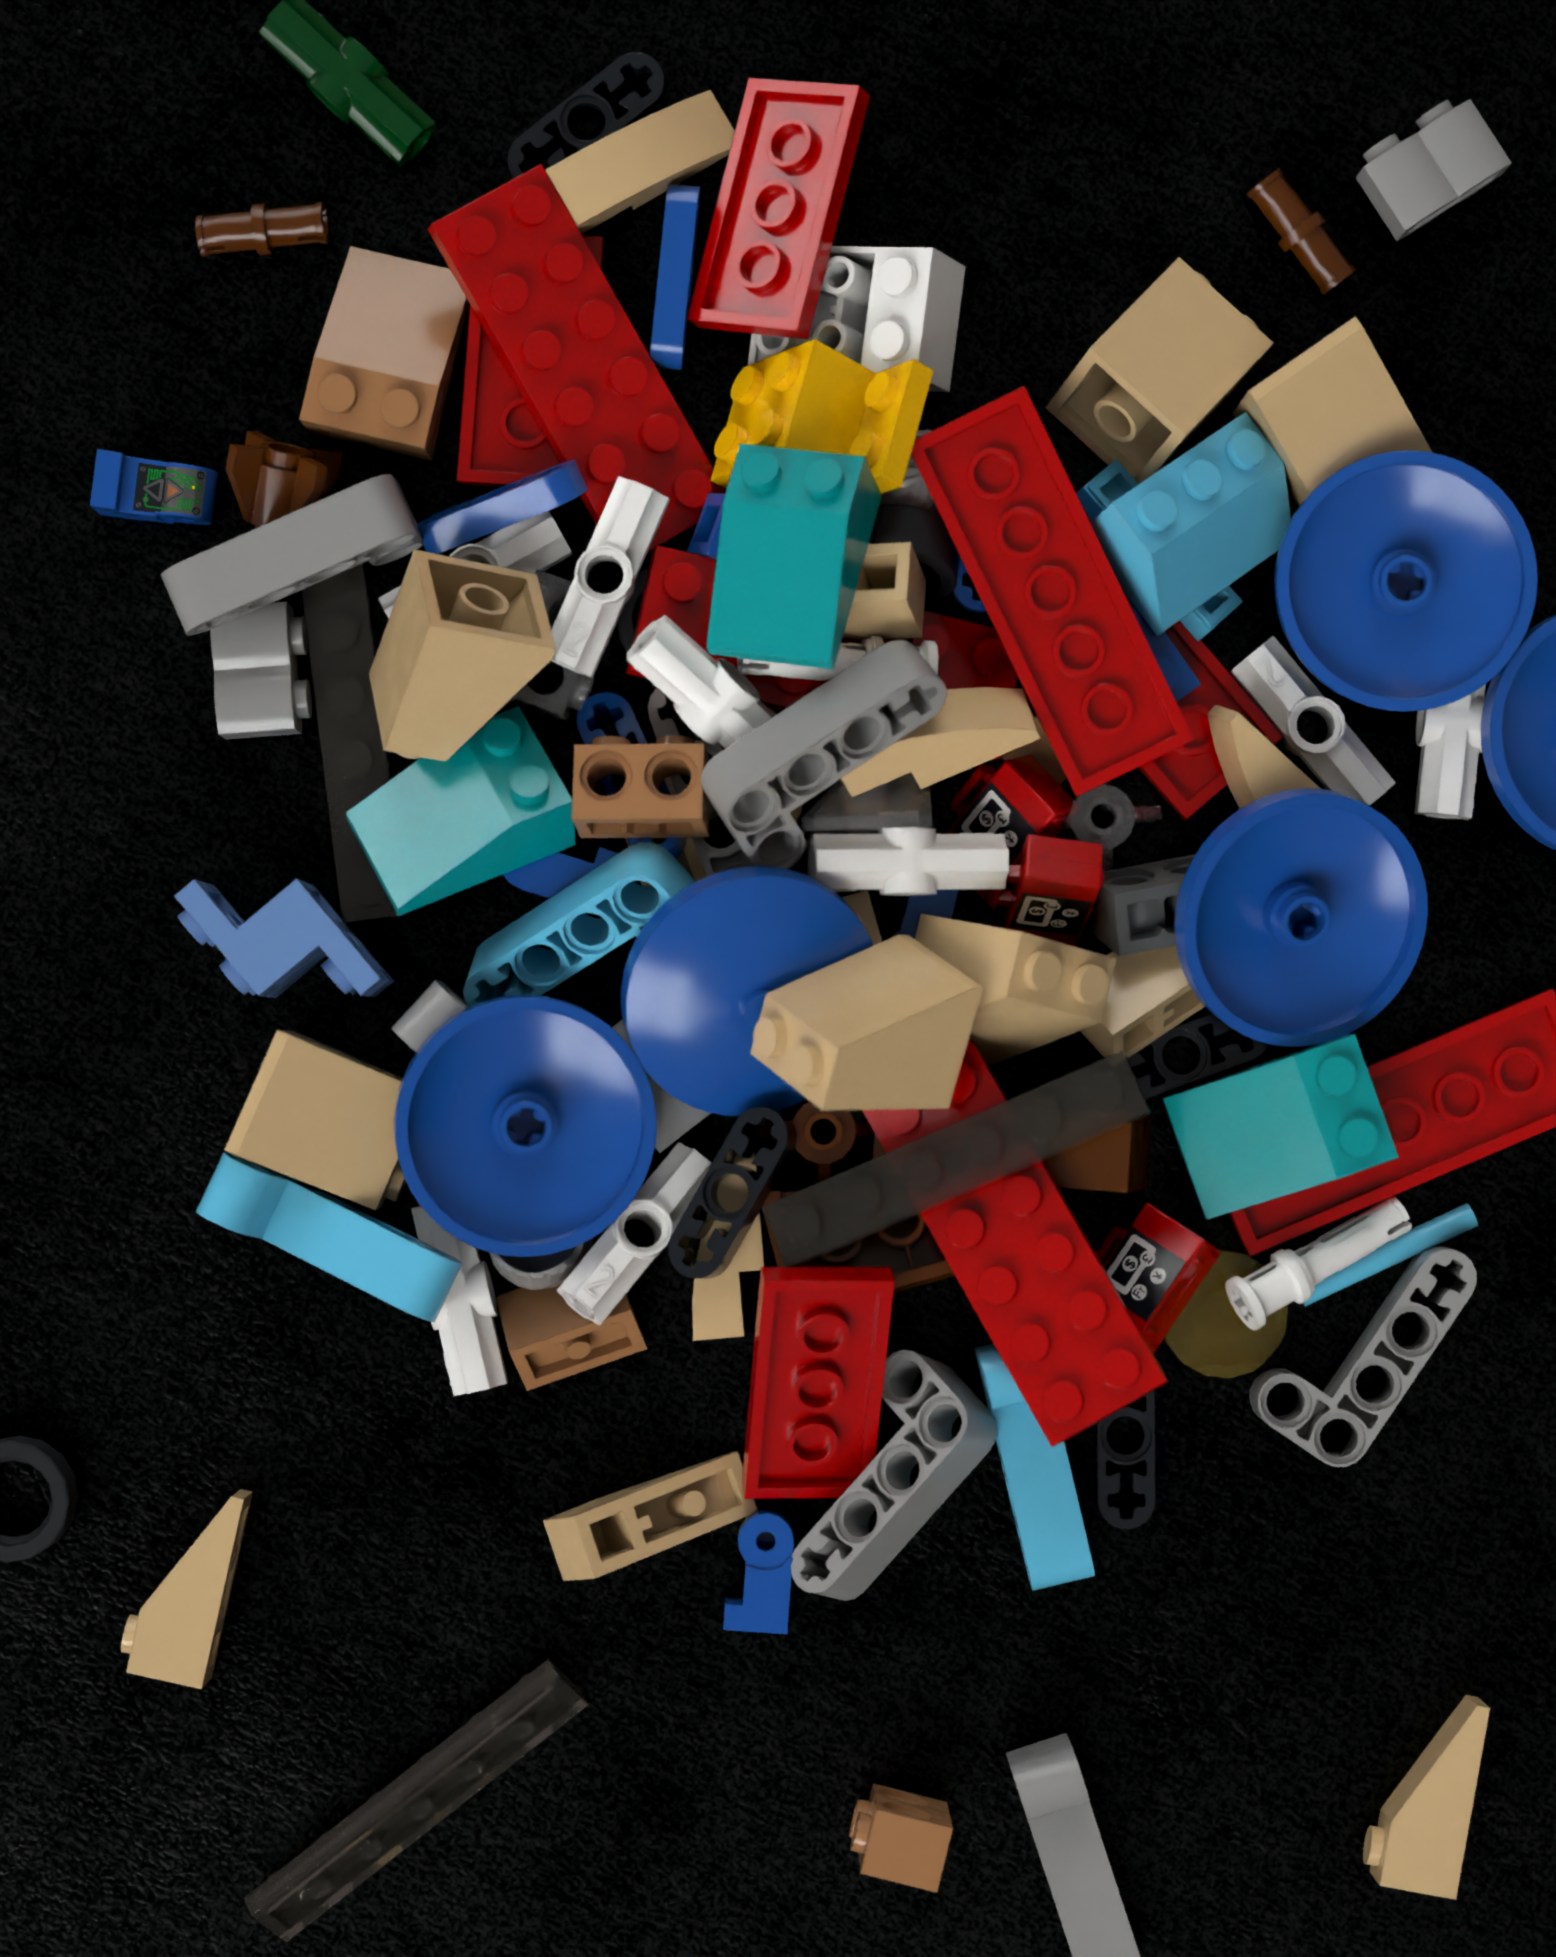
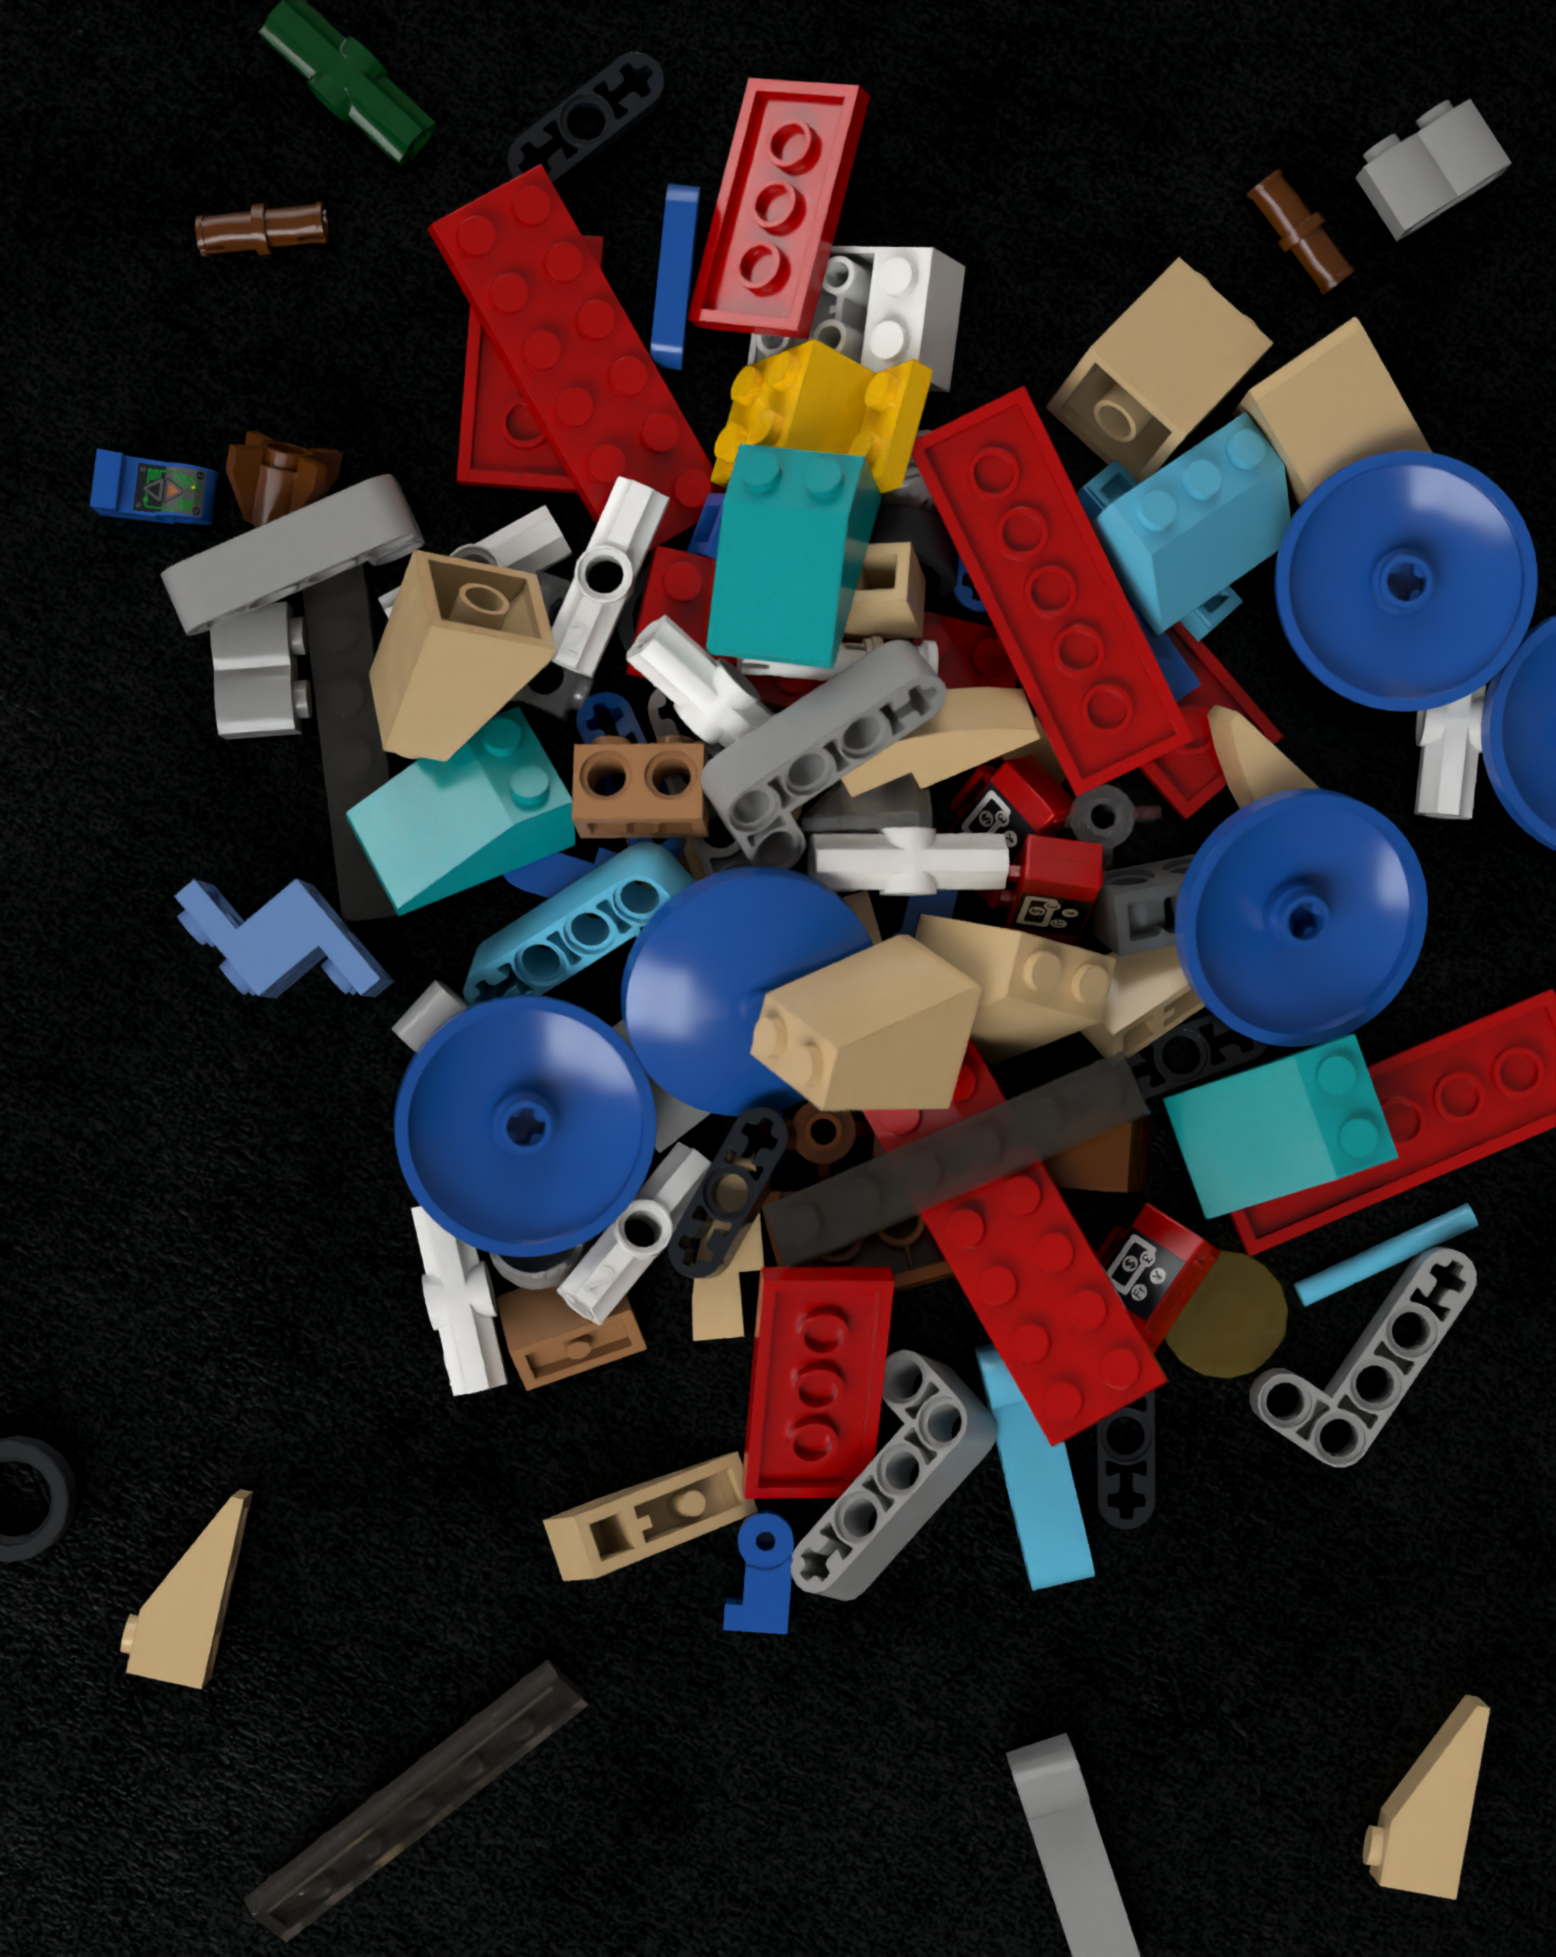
(322, 1121): tan slope -> none
(329, 1235): medium azure beam -> none
(386, 354): medium nougat slope -> none
(502, 507): blue beam -> none
(642, 160): tan slope -> none
(901, 1837): medium nougat brick -> none
(1282, 695): white piece -> none
(1295, 1273): white pin -> none

